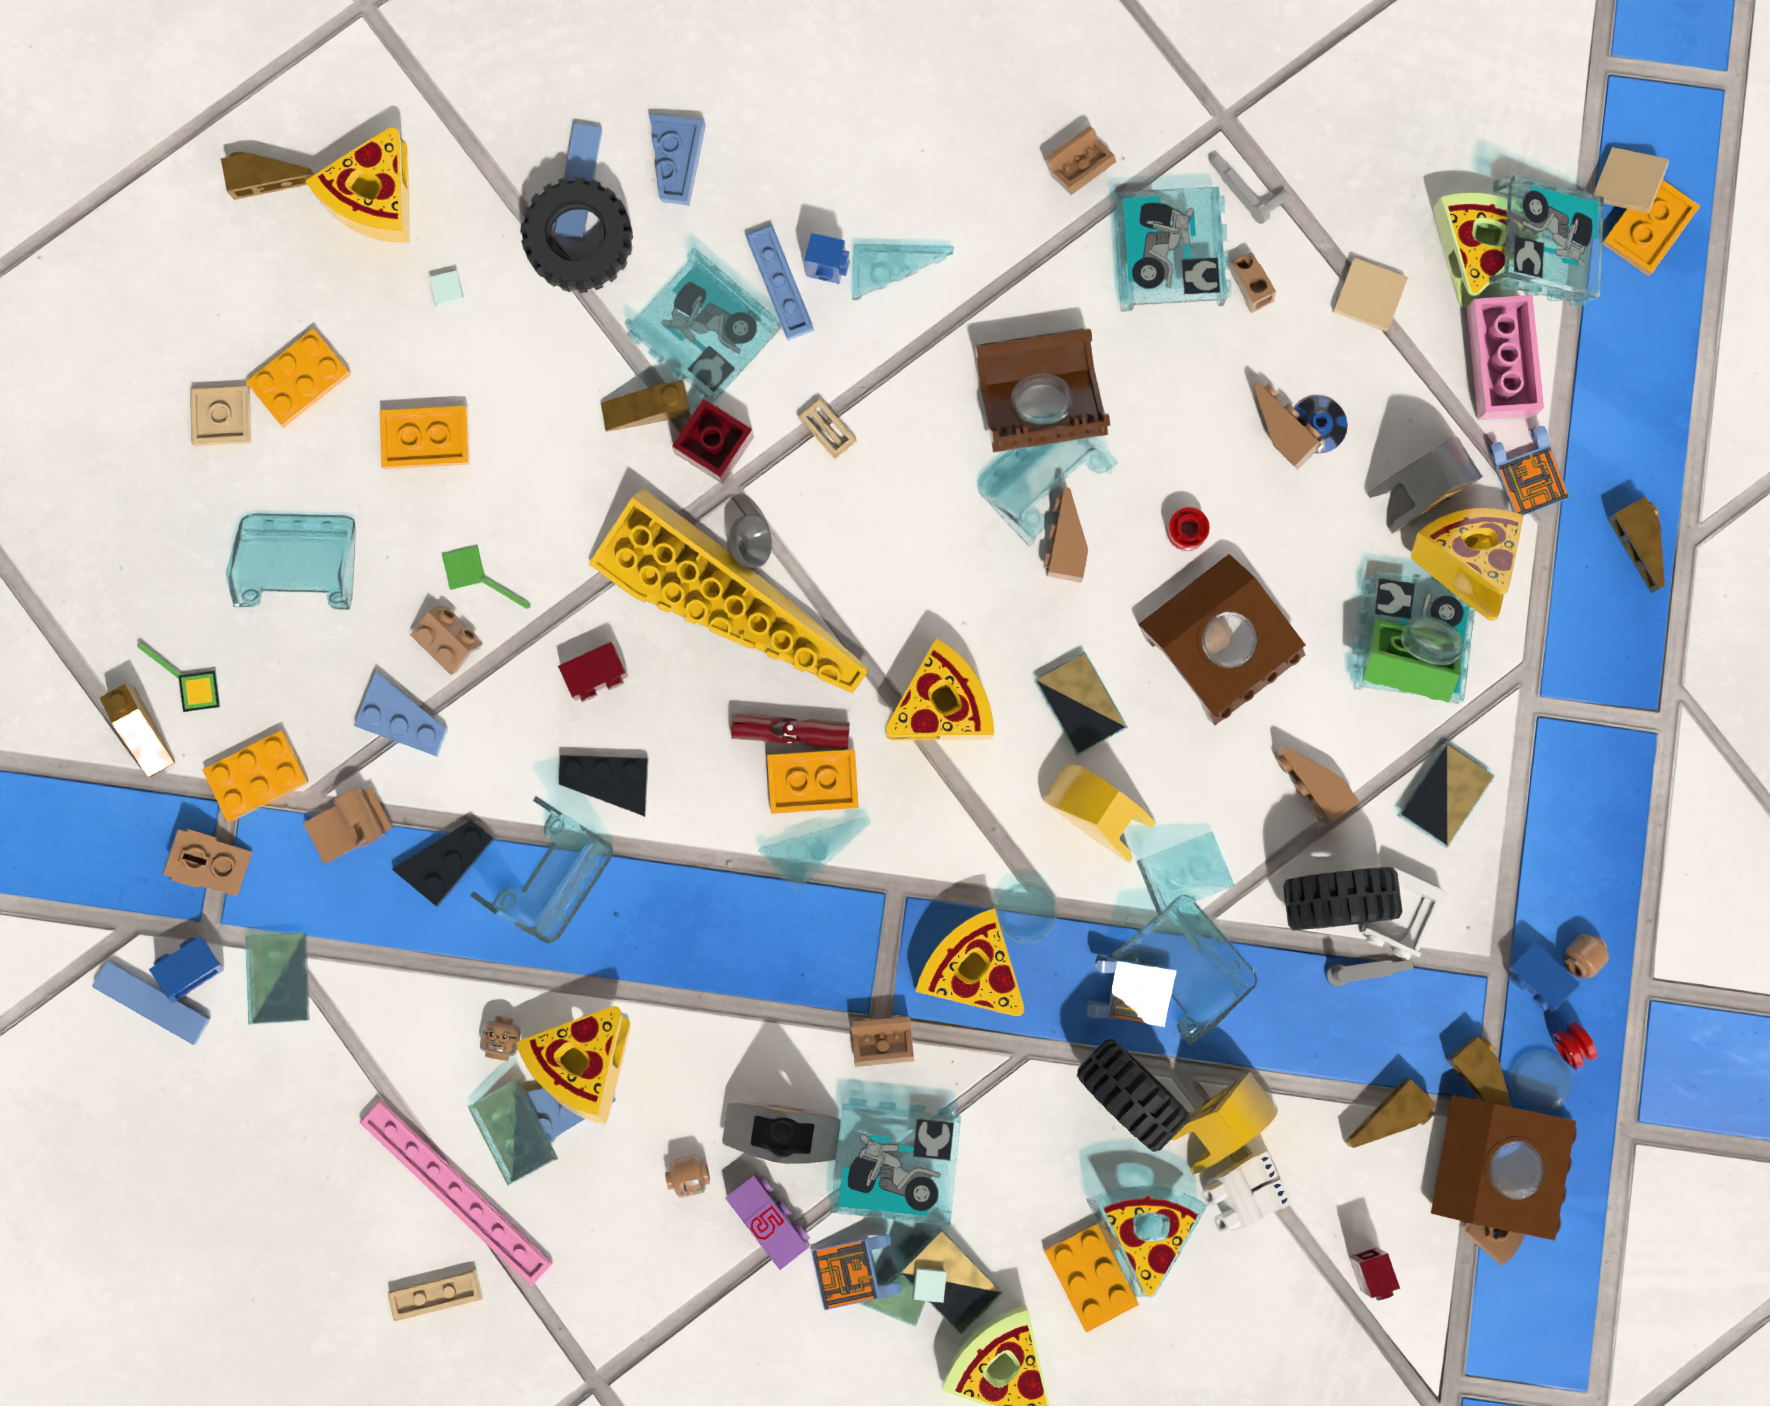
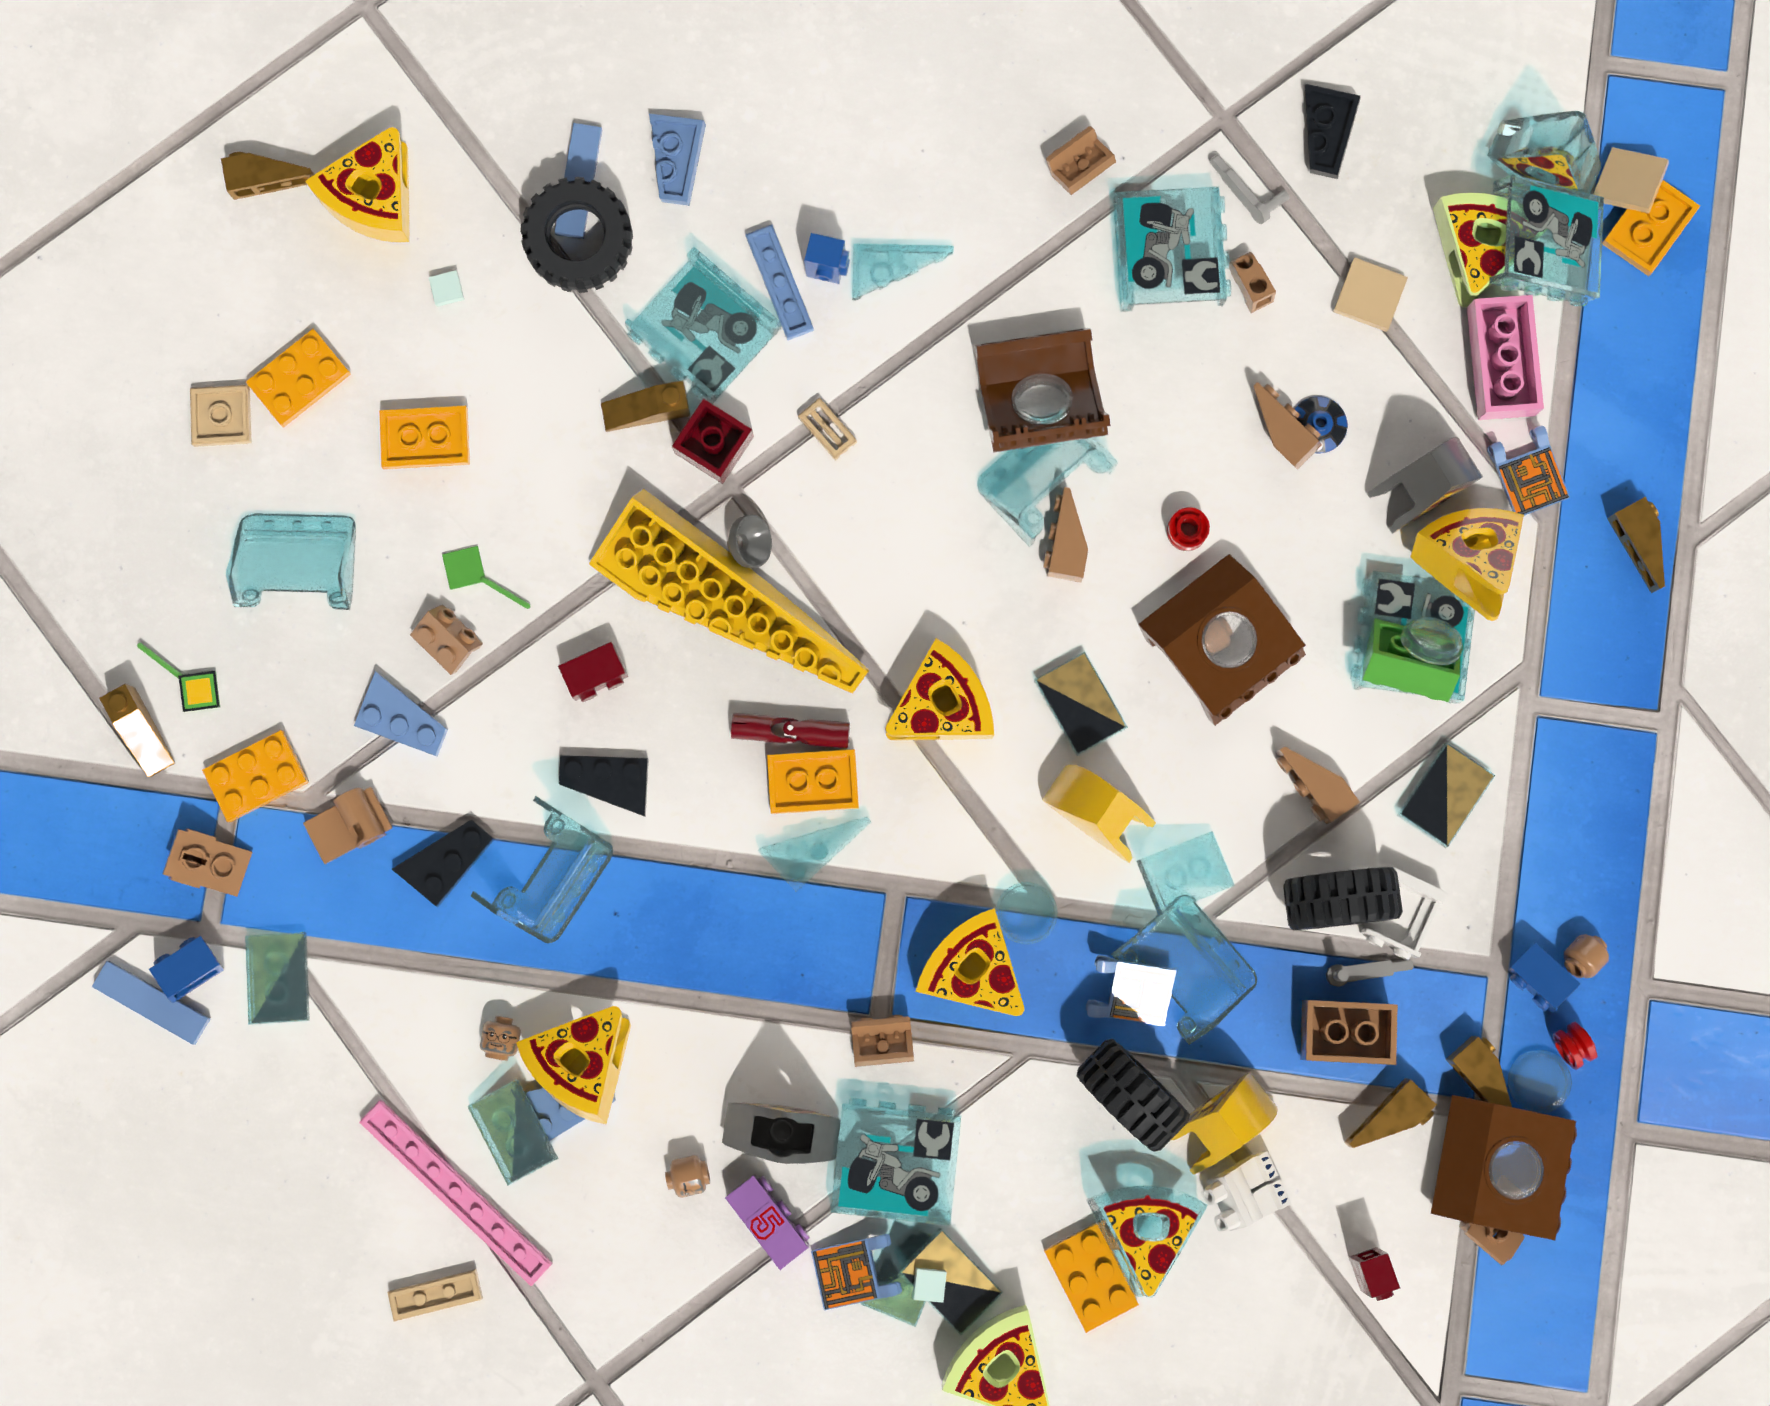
(1329, 128): none -> black wing
(1349, 1032): none -> medium nougat brick
(1549, 149): none -> clear light blue piece

